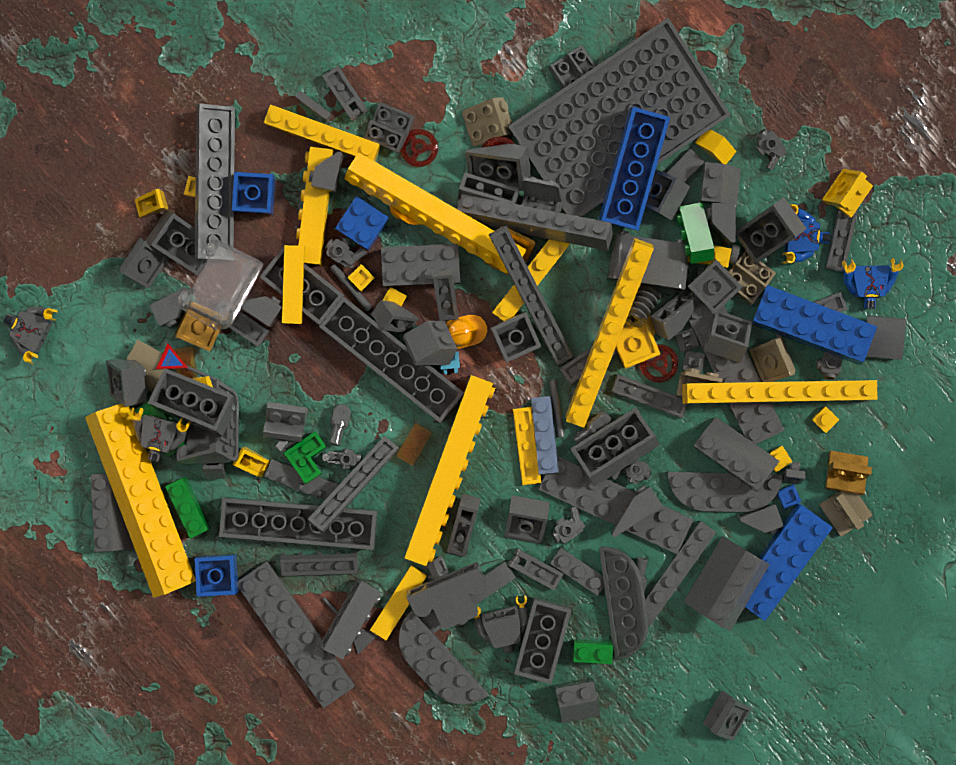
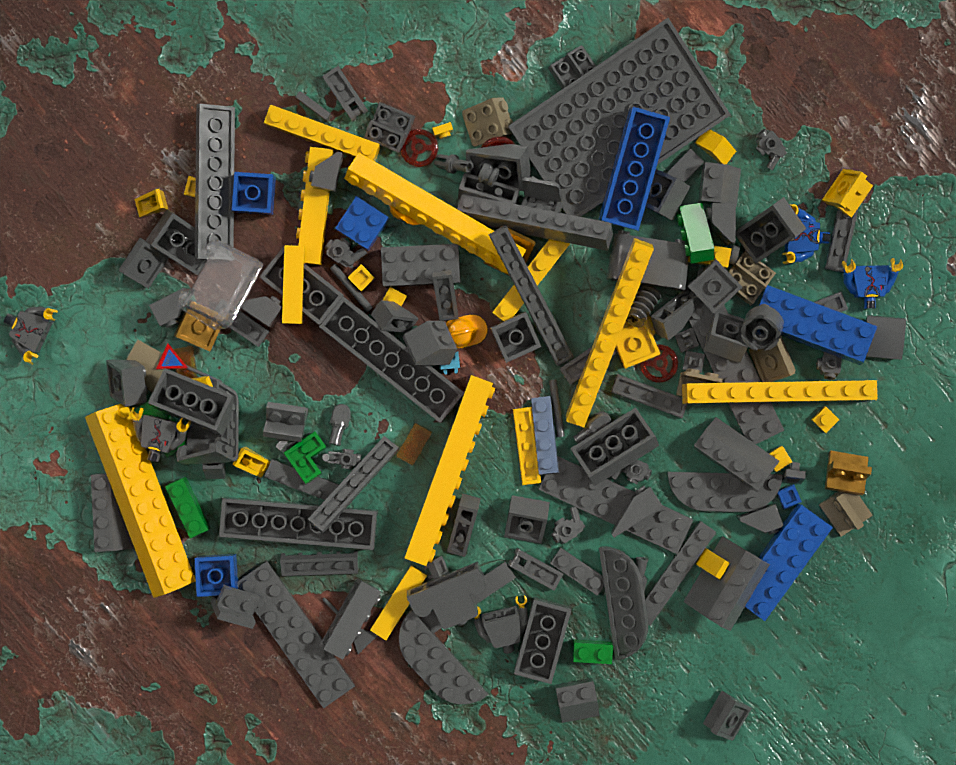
(235, 606): none -> dark grey bracket
(443, 131): none -> yellow plate
(453, 163): none -> dark grey arm
(488, 175): none -> dark grey wheel
(712, 563): none -> yellow tile
(762, 327): none -> dark grey brick

